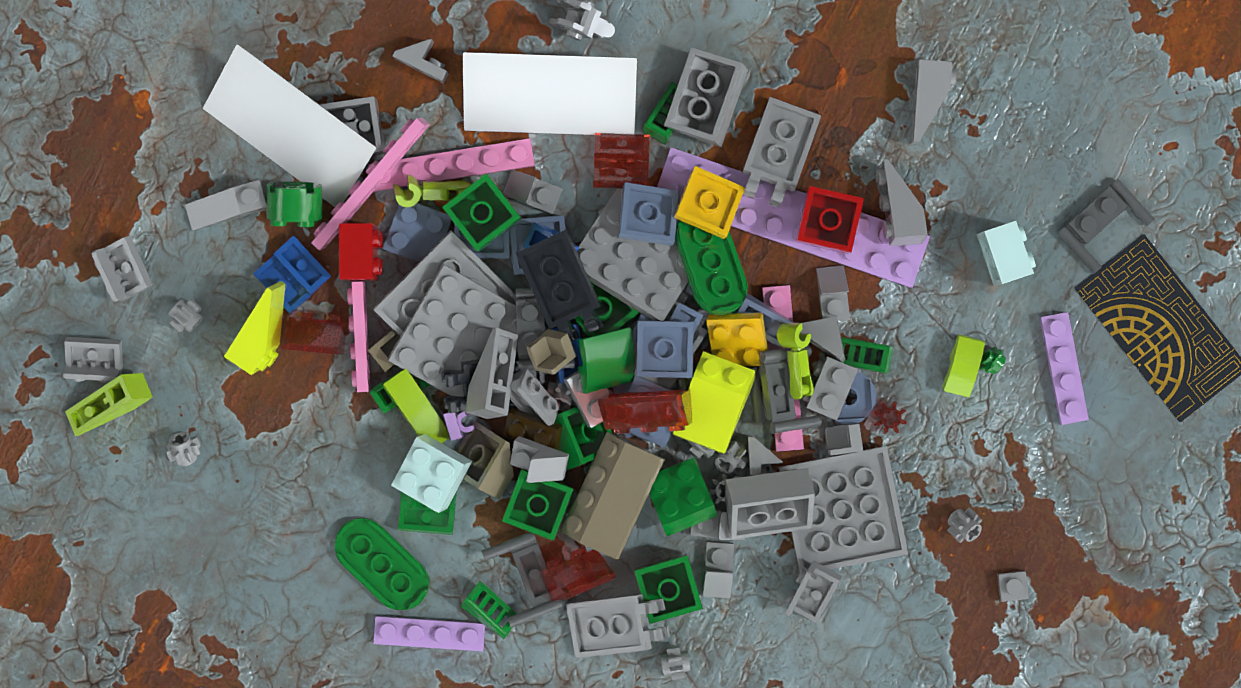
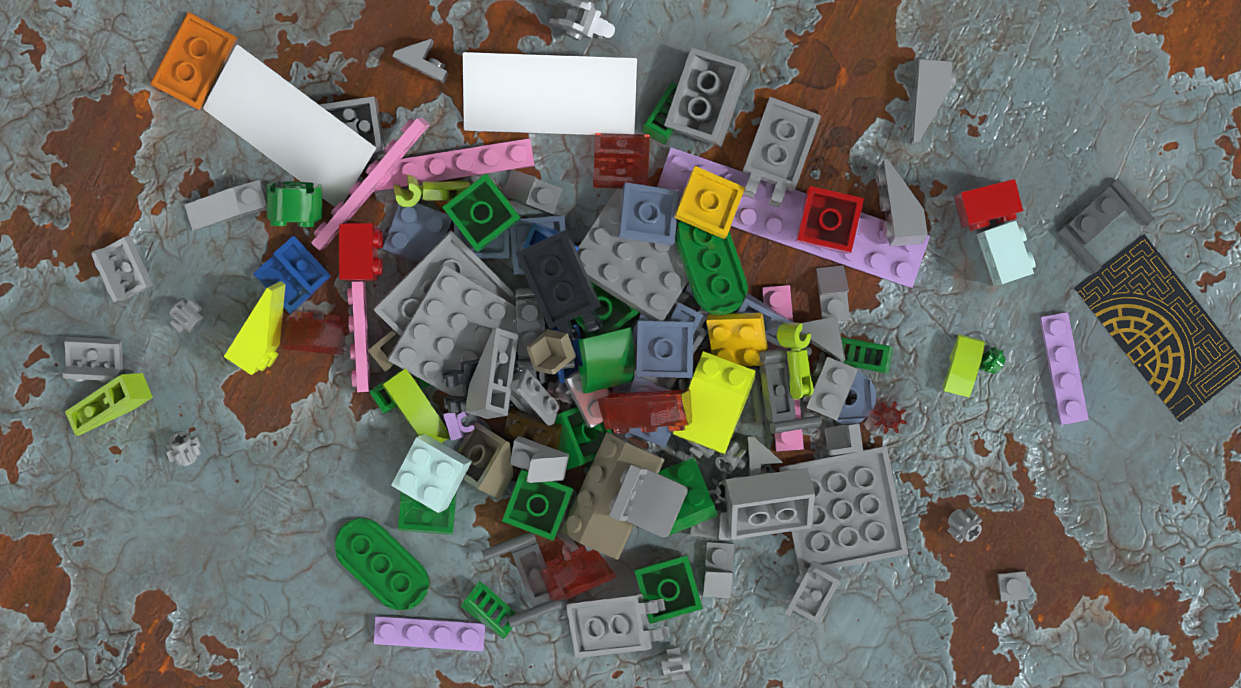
(193, 60): none -> orange tile
(648, 500): none -> light grey bracket
(988, 203): none -> red brick

